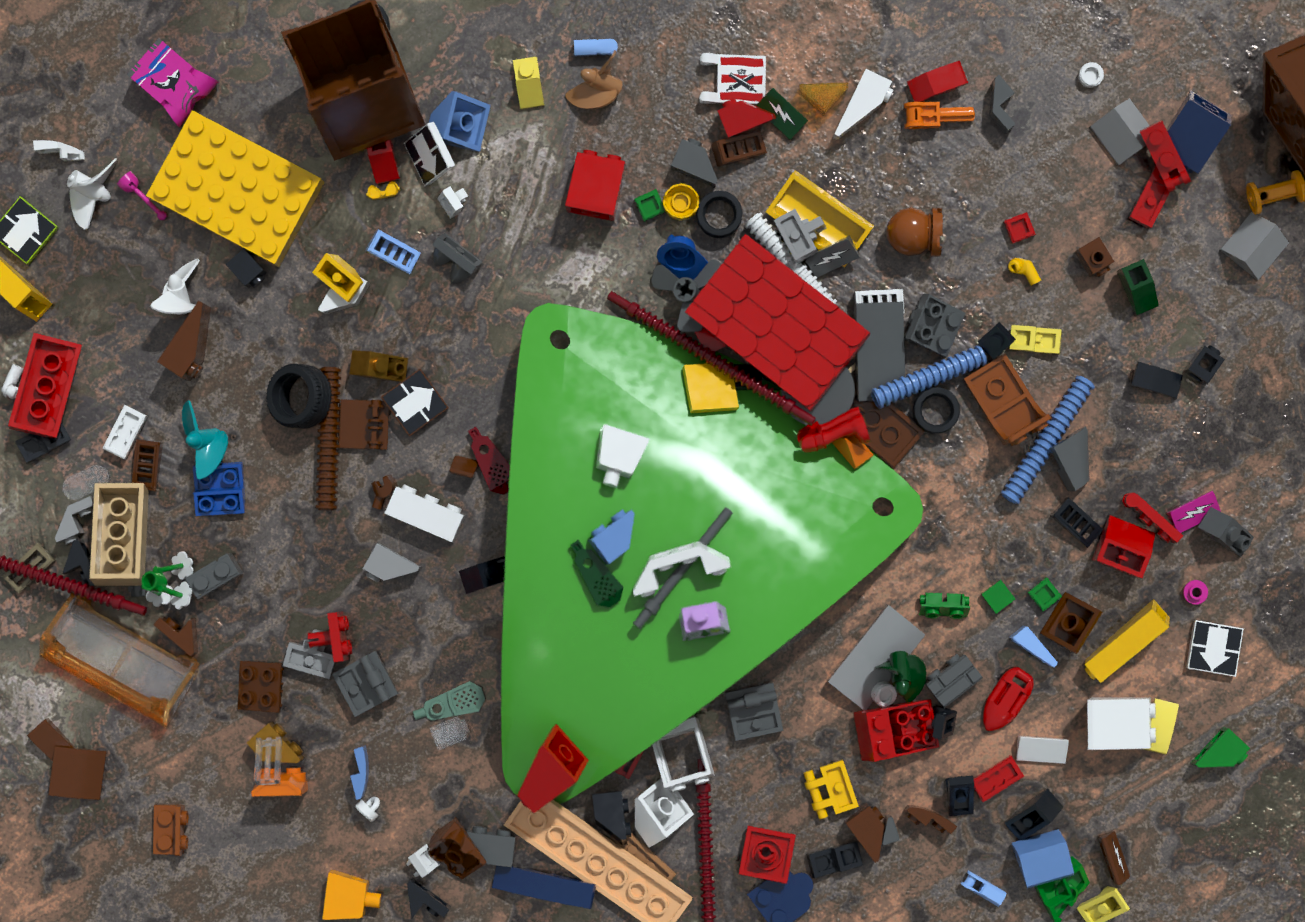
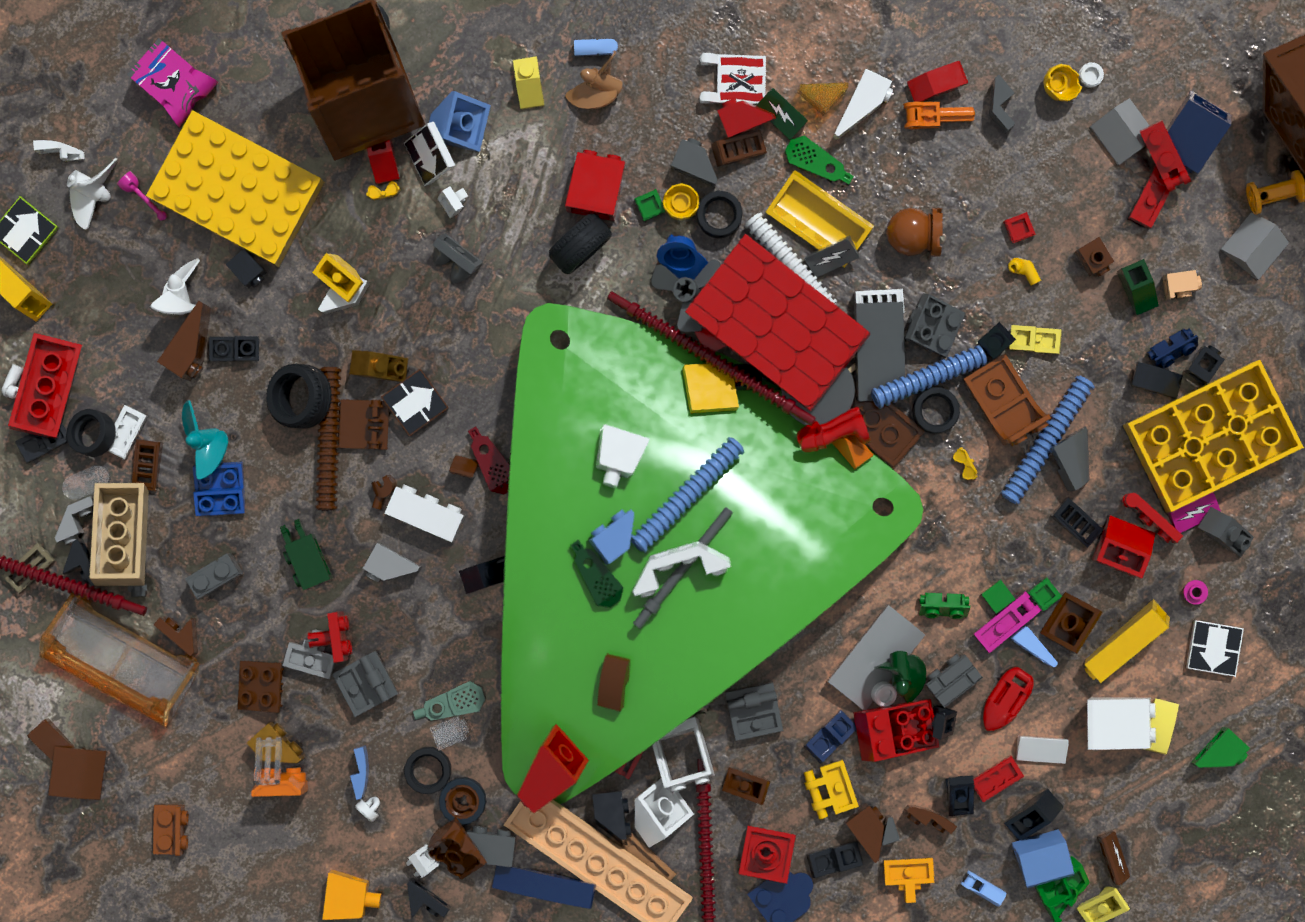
(76, 428): none -> black tyre
(157, 584): plant -> none
(234, 348): none -> black slope
(305, 557): none -> dark green hinge
(396, 244): light blue slope -> none
(409, 770): none -> black tyre
(474, 795): none -> wheel
(580, 243): none -> black tyre
(613, 681): none -> reddish brown slope
(687, 494): none -> medium blue piece
(703, 621): lavender torso -> none
(746, 785): none -> reddish brown slope
(799, 234): light grey hinge -> none
(818, 163): none -> green piece
(830, 736): none -> dark blue slope
(908, 875): none -> light orange hinge
(962, 457): none -> yellow piece
(1006, 622): none -> dark pink plate
(1062, 83): none -> yellow hair
(1181, 284): none -> light nougat brick
(1183, 344): none -> dark blue hinge
(1213, 436): none -> yellow brick

